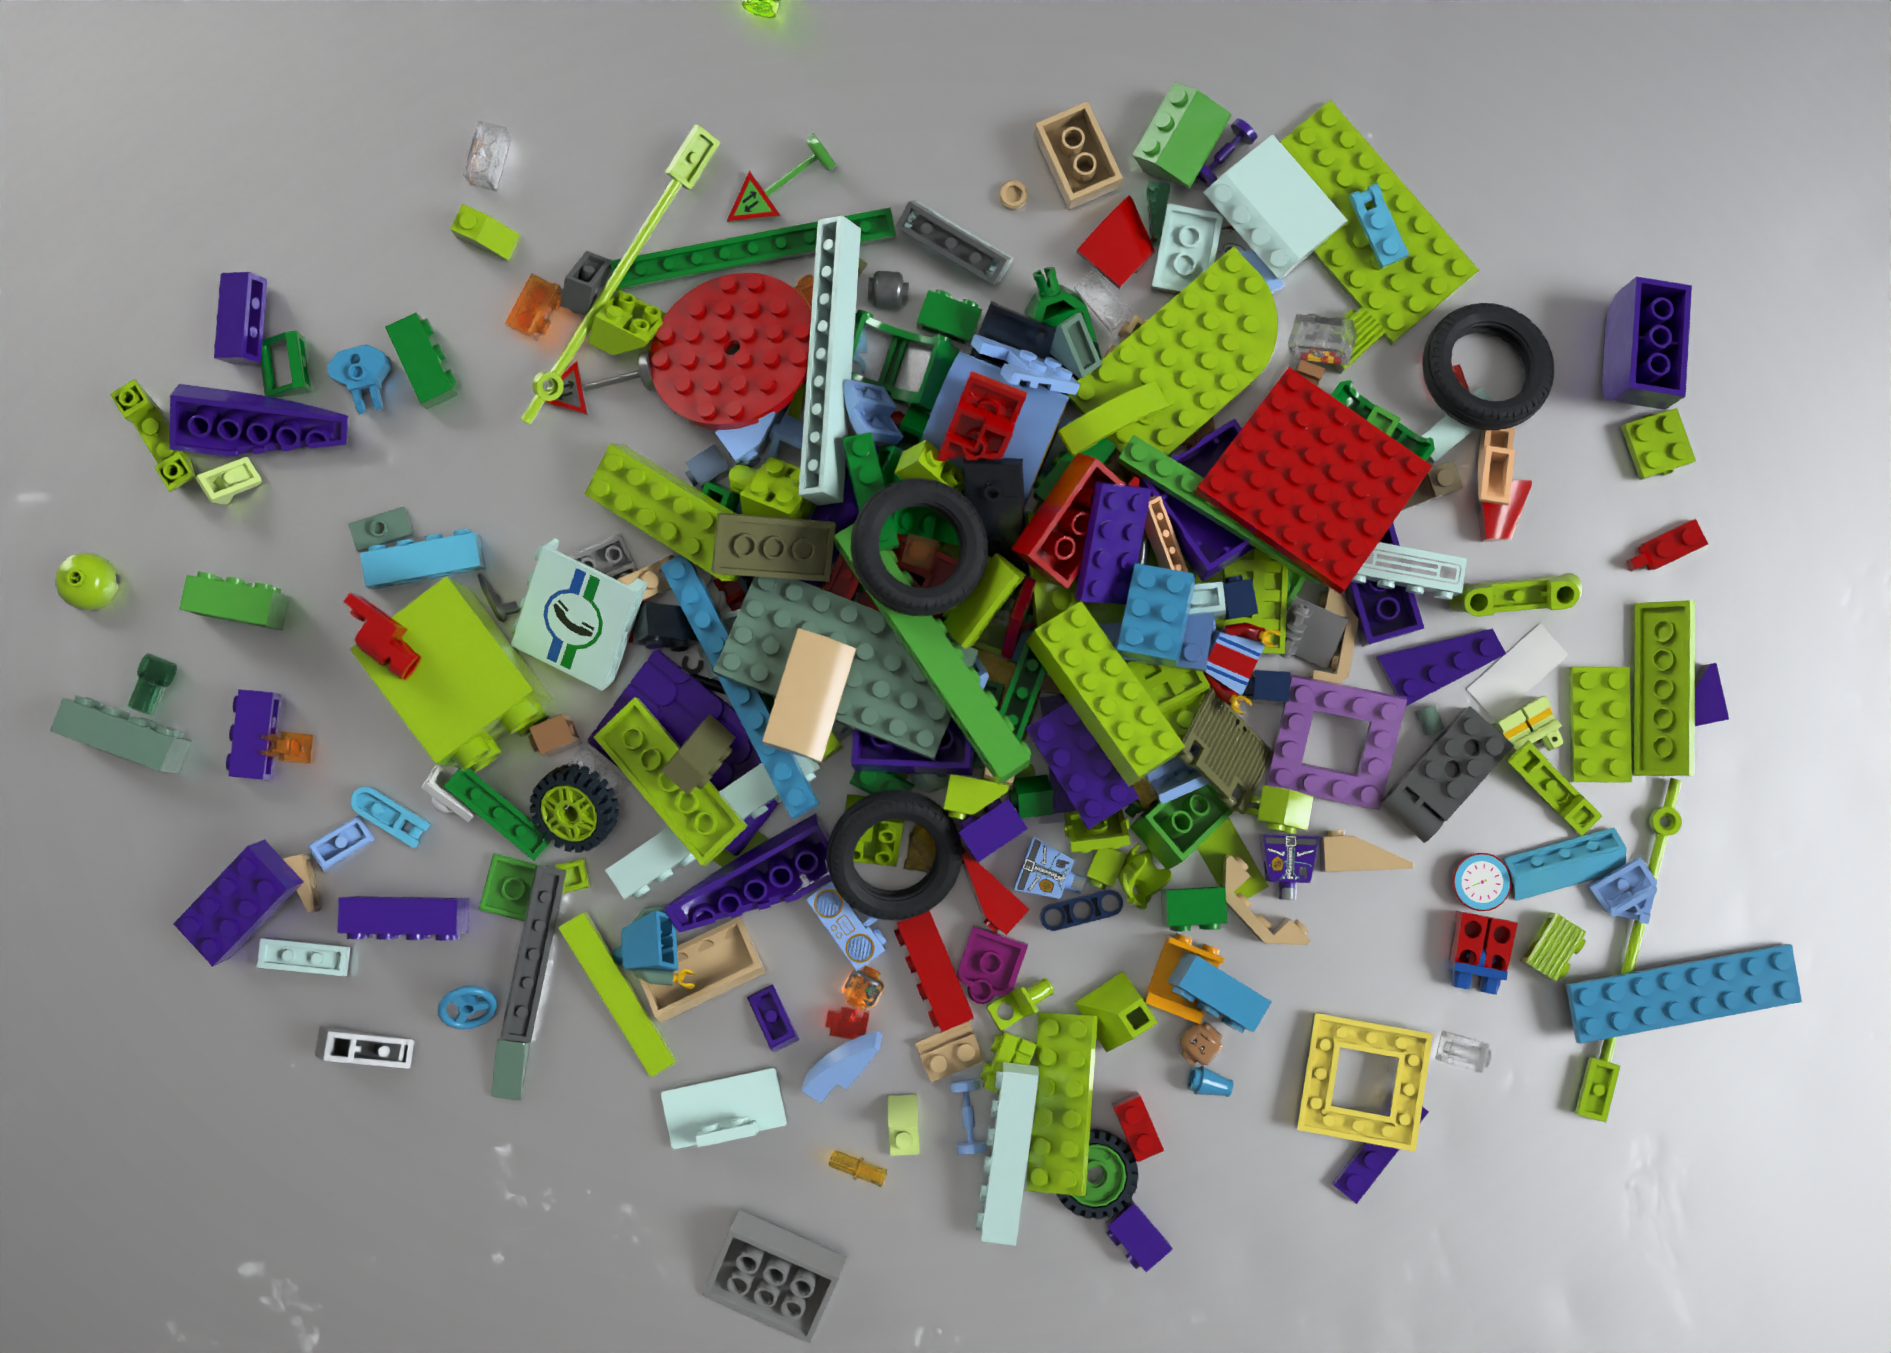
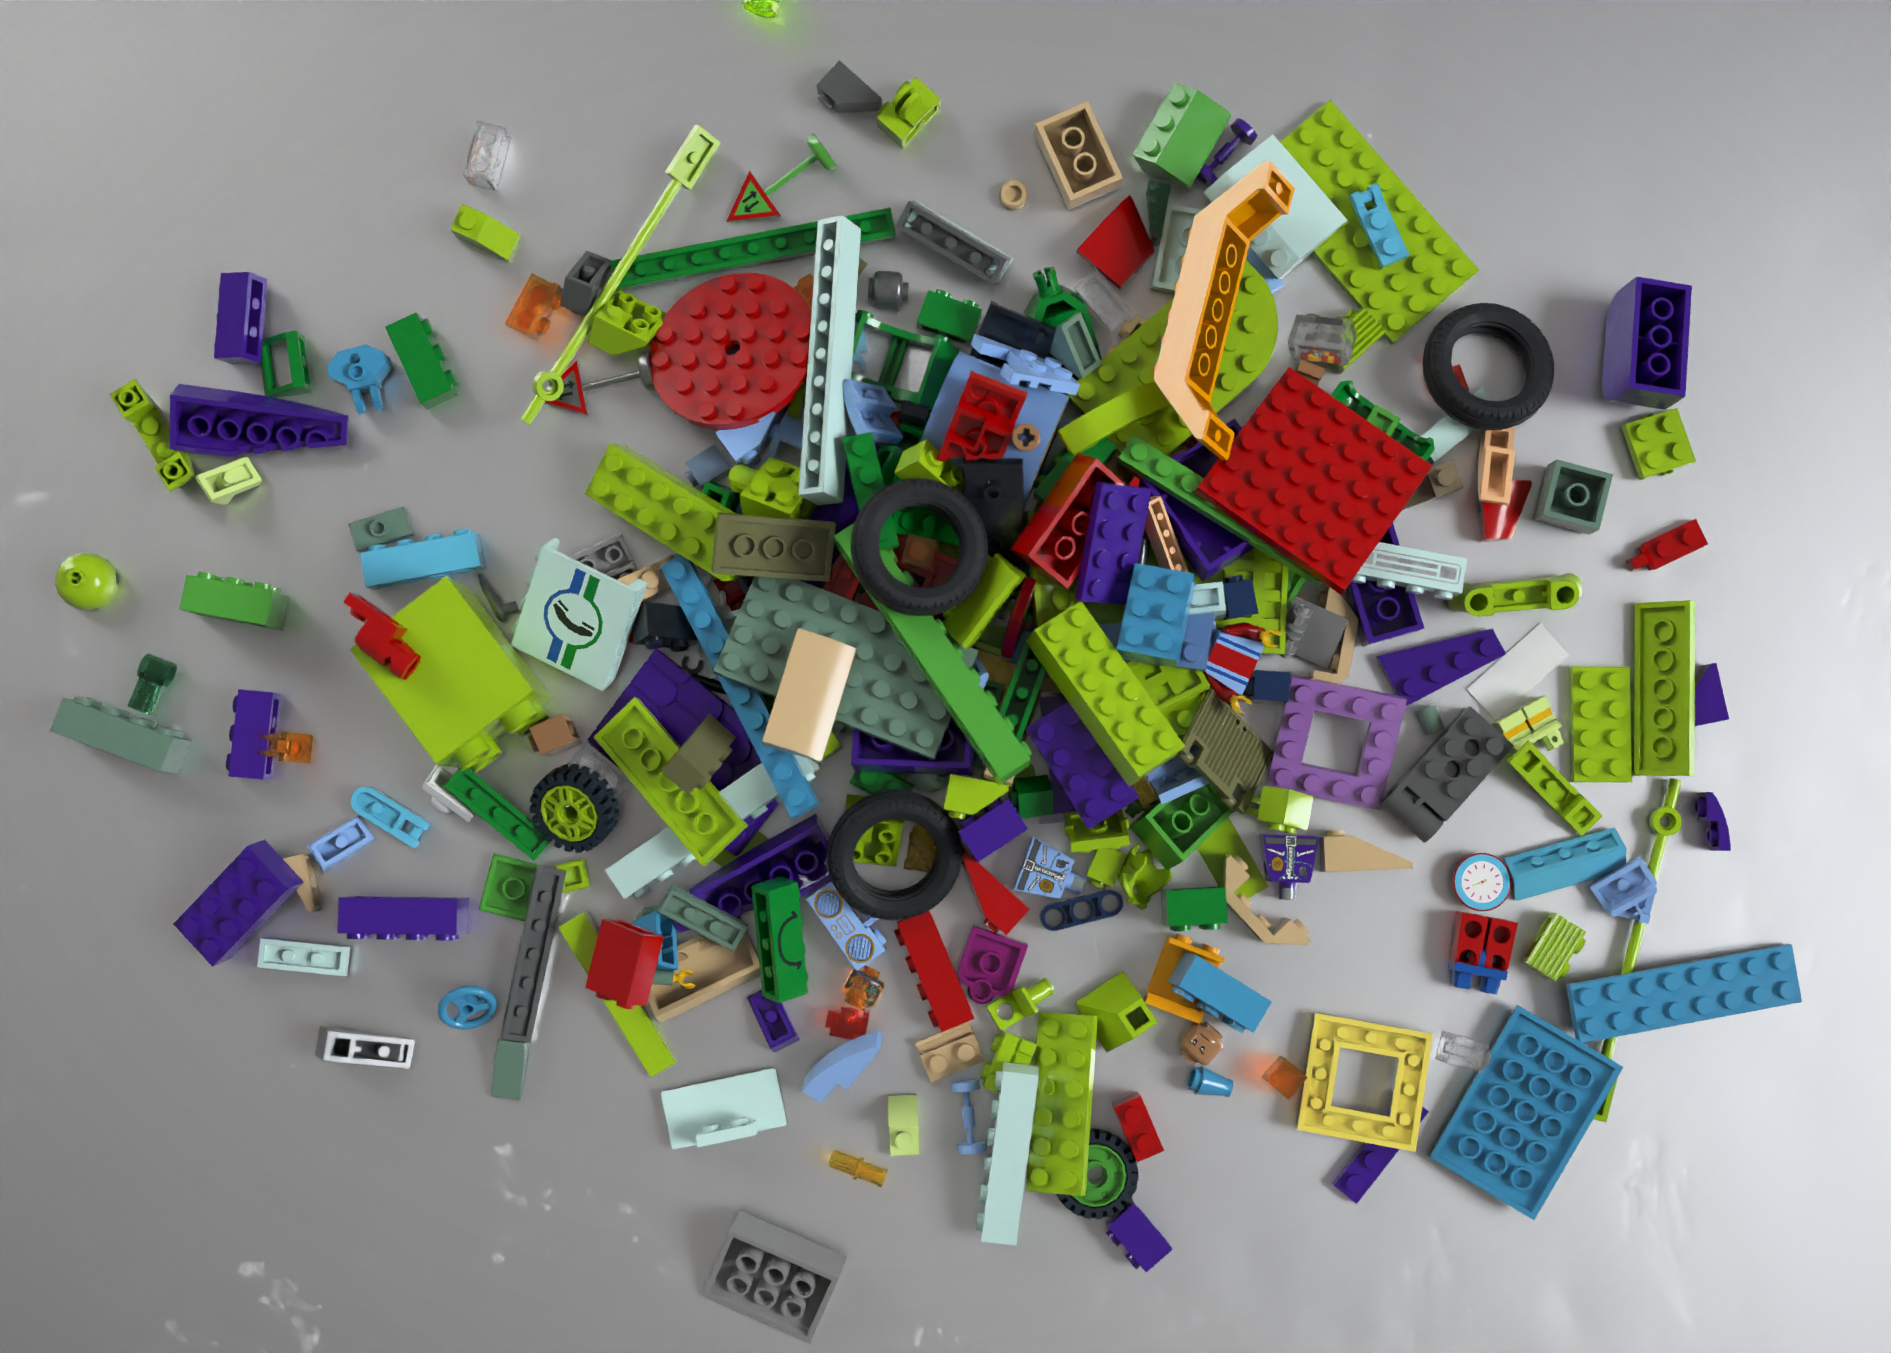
(624, 963): none -> red brick
(702, 917): none -> sand green tile
(780, 939): none -> green brick
(846, 91): none -> dark grey slope
(908, 111): none -> lime brick
(913, 413): none -> black hinge
(1019, 431): none -> medium nougat bush
(1208, 295): none -> light orange slope
(1284, 1077): none -> clear orange brick
(1526, 1112): none -> dark azure plate
(1573, 497): none -> sand green brick
(1709, 810): none -> dark purple slope

